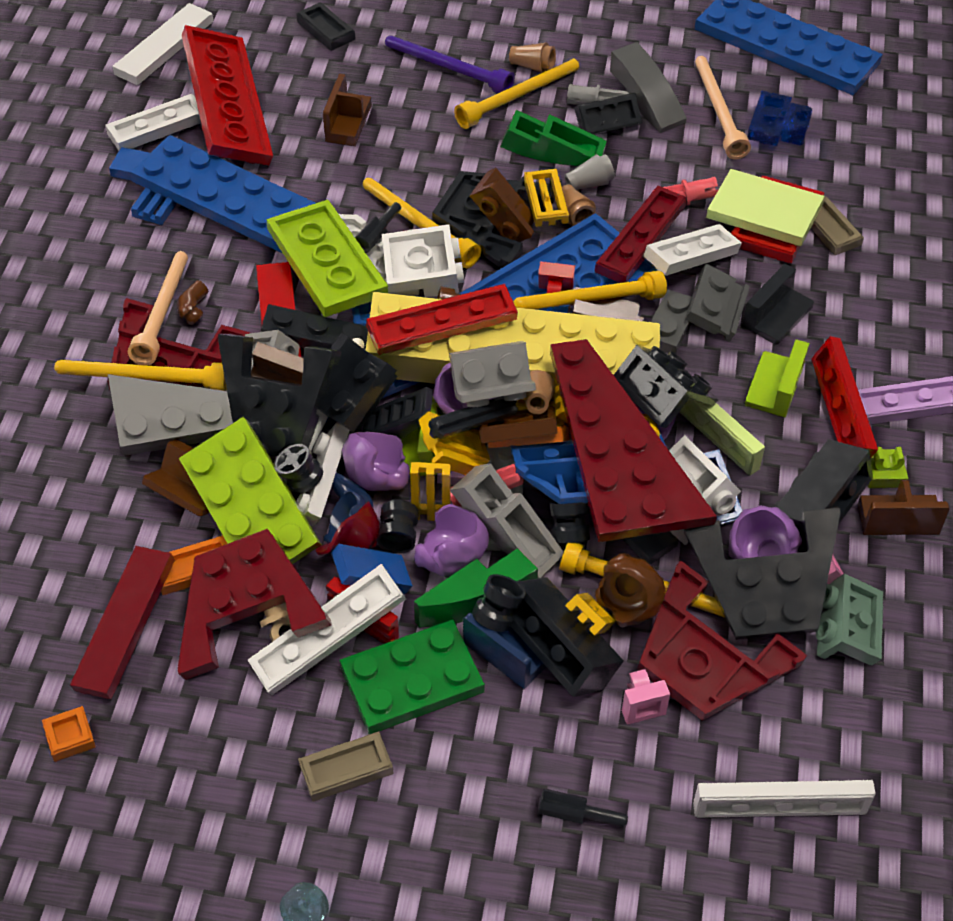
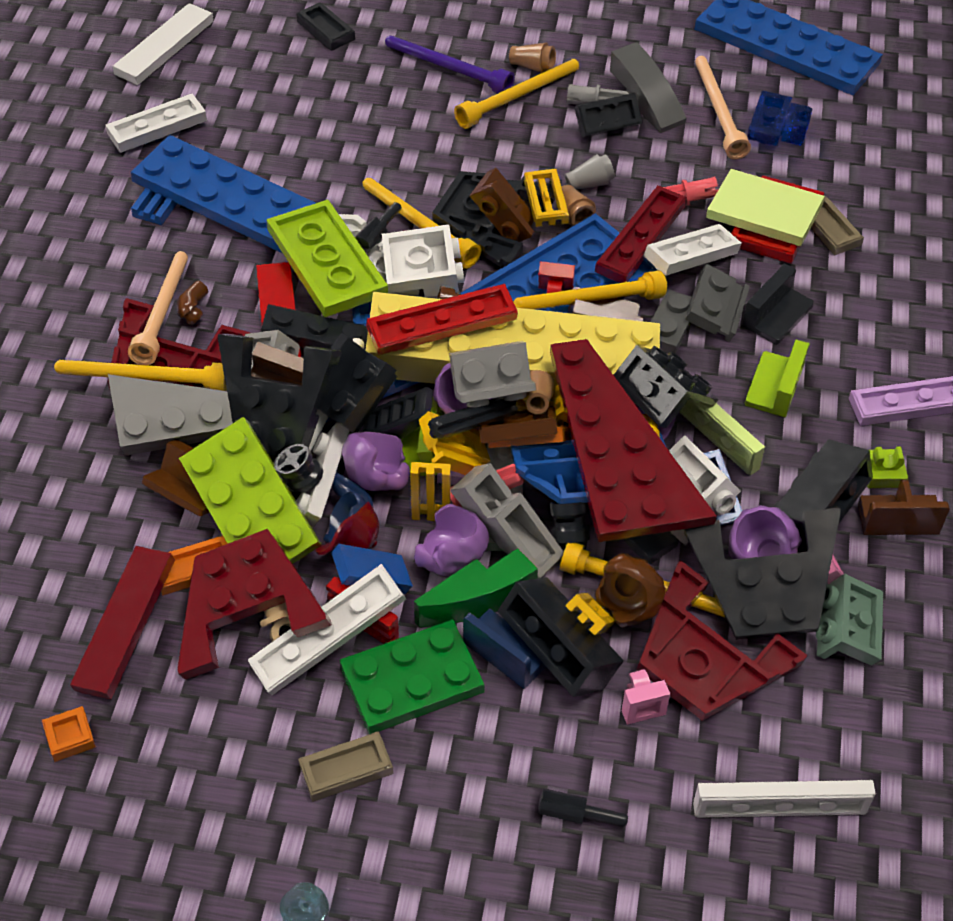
(125, 162): blue tile -> none
(226, 96): red plate -> none
(345, 114): reddish brown panel -> none
(398, 519): black wheel -> none
(498, 603): black wheel -> none
(550, 141): green slope -> none
(842, 396): red tile -> none

